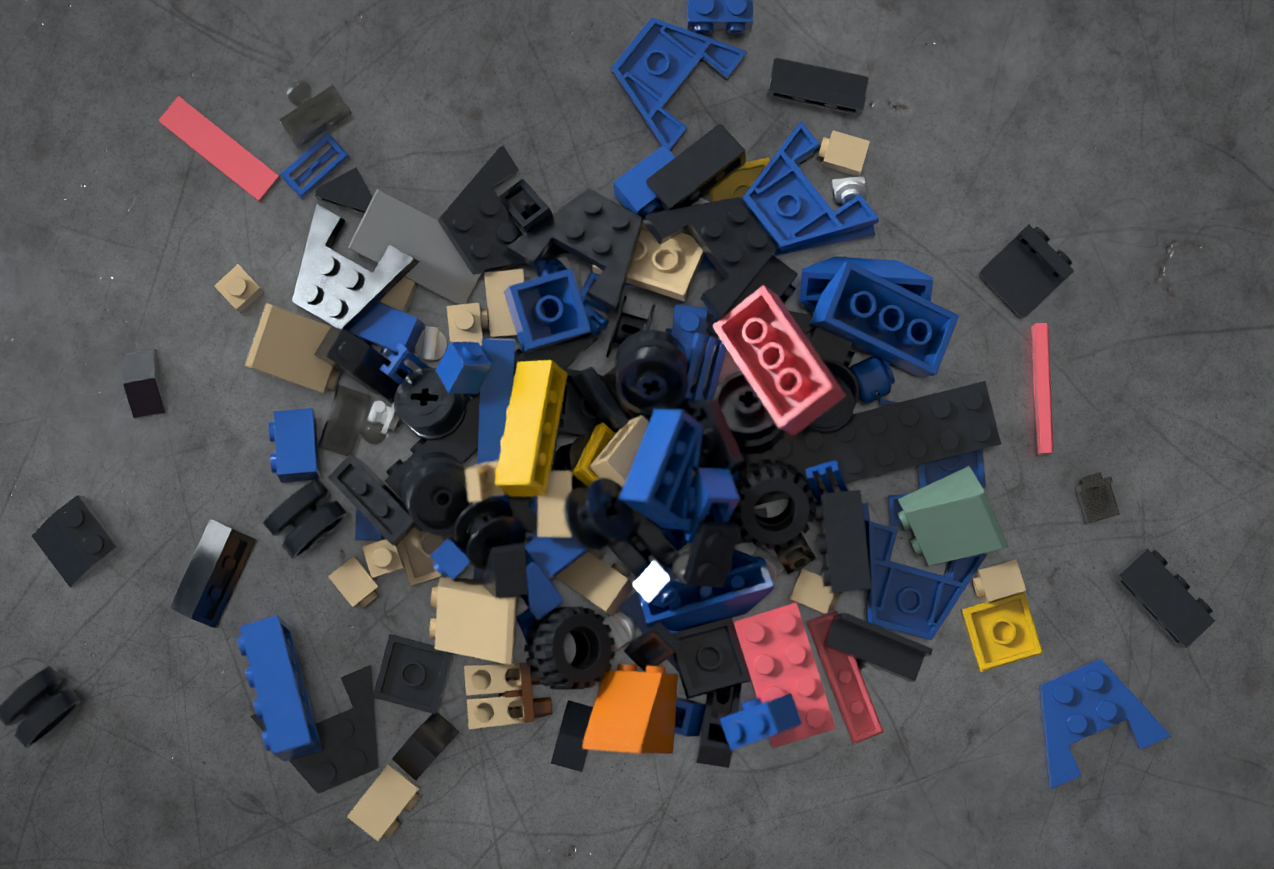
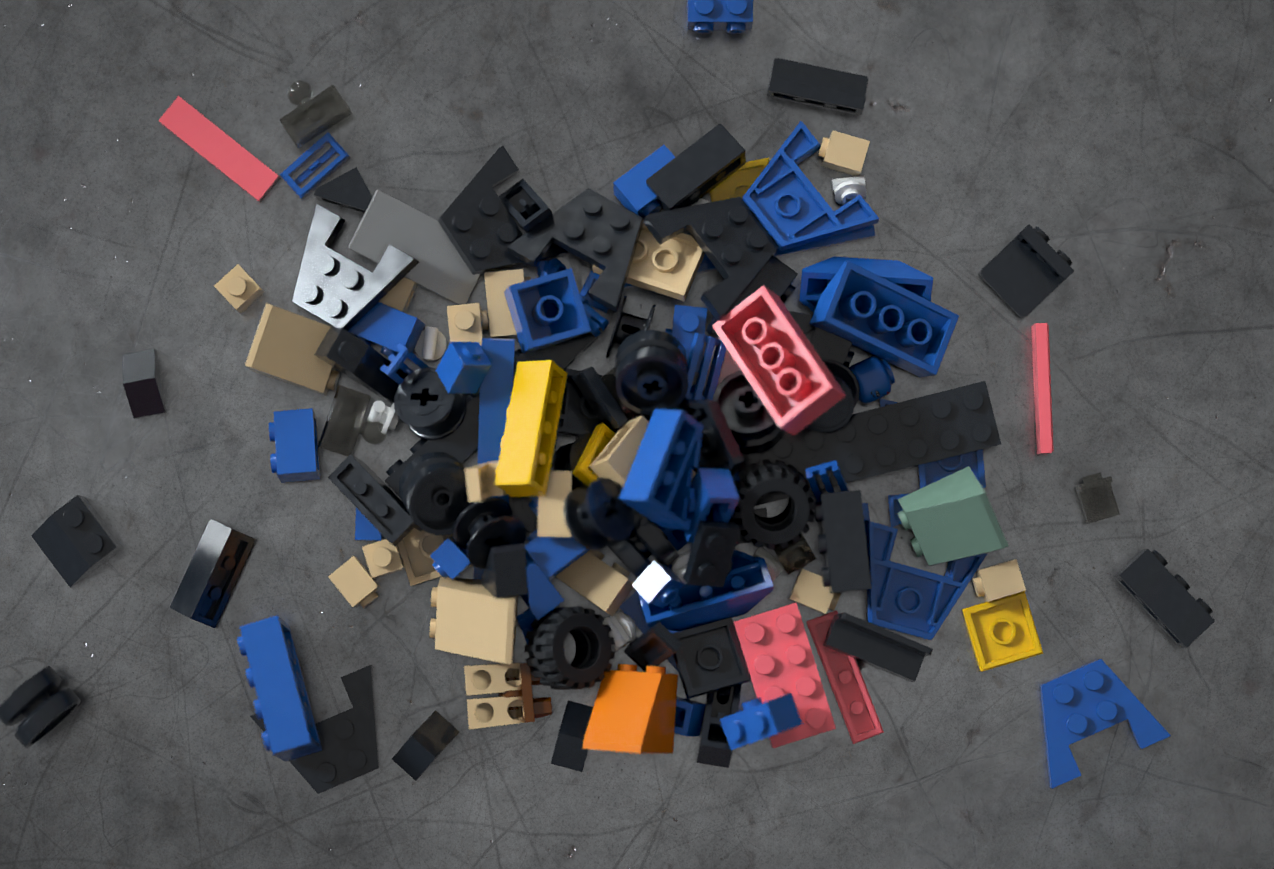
(302, 514): black wheel -> none
(384, 802): tan brick -> none
(412, 674): black plate -> none
(660, 63): blue wing -> none

